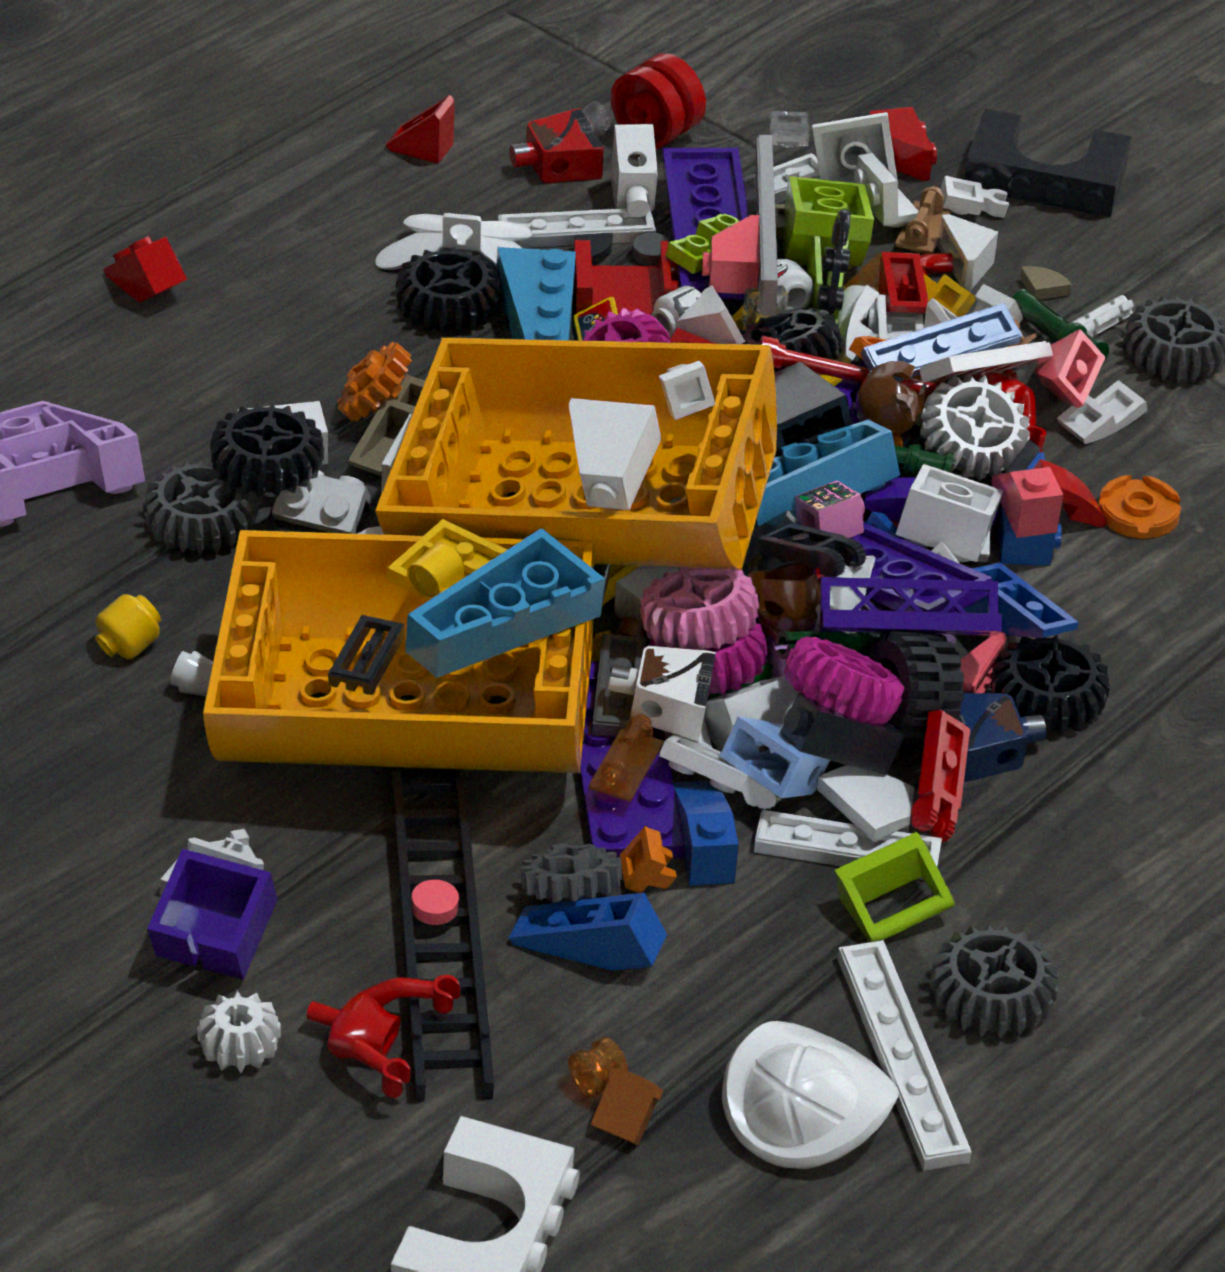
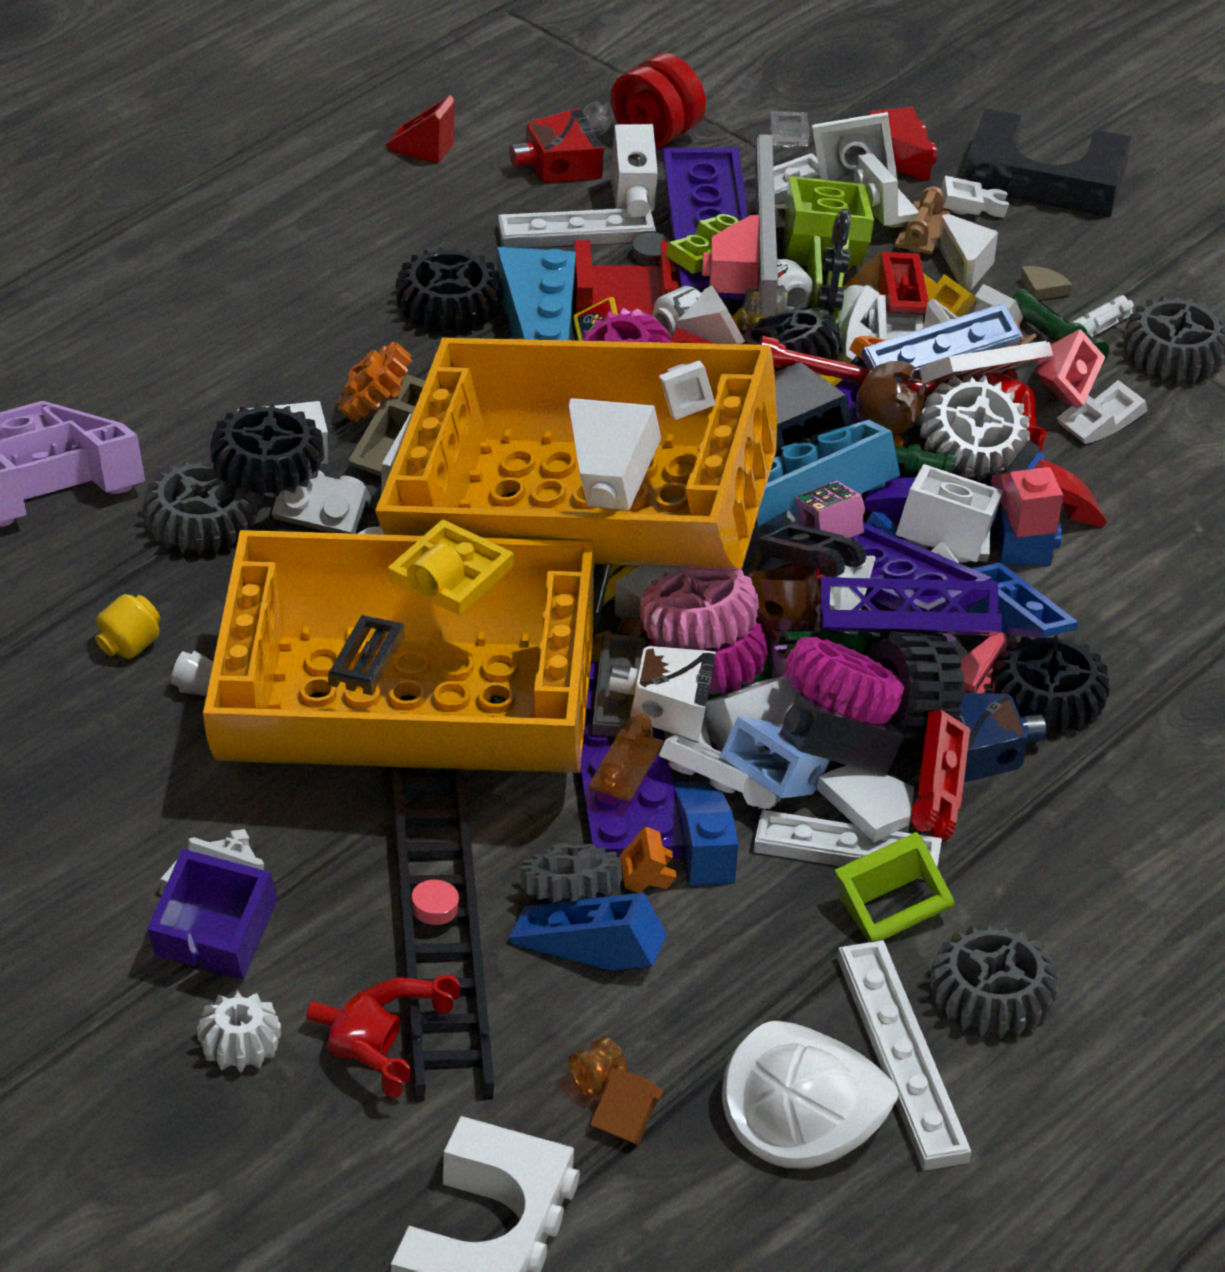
(146, 269): red slope -> none
(451, 231): white piece -> none
(504, 605): dark azure wedge -> none
(600, 244): black tile -> none
(937, 263): red arm -> none
(1140, 507): orange tile -> none

